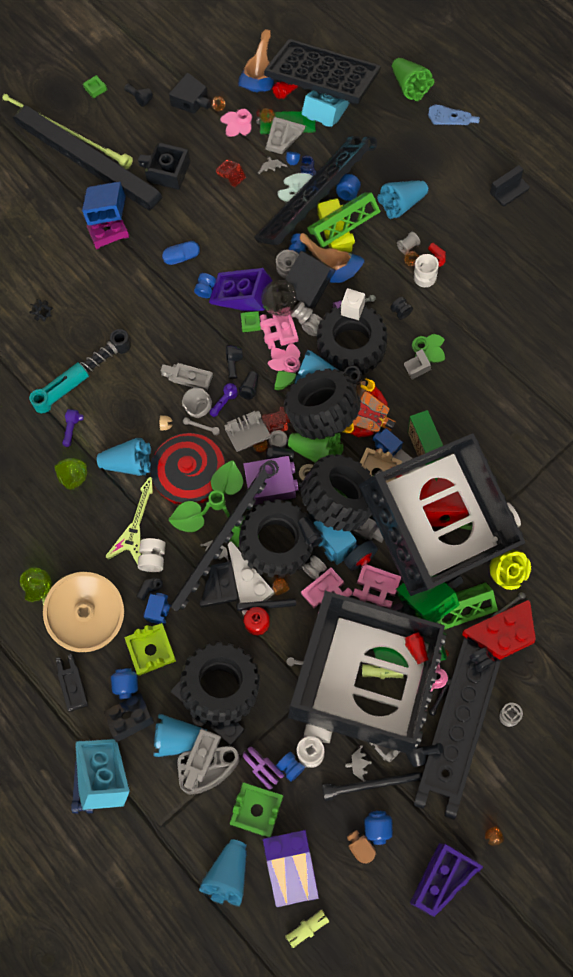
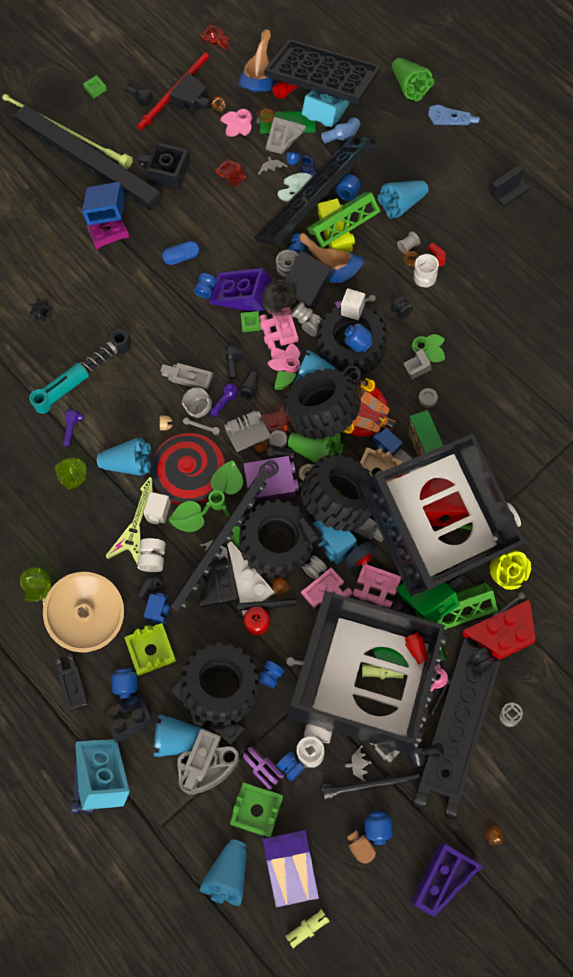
(147, 119): none -> red bar
(157, 508): none -> white brick
(215, 35): none -> clear red plate
(270, 674): none -> blue wheel
(342, 131): none -> medium blue arm
(358, 337): none -> blue head
(428, 398): none -> light grey tile

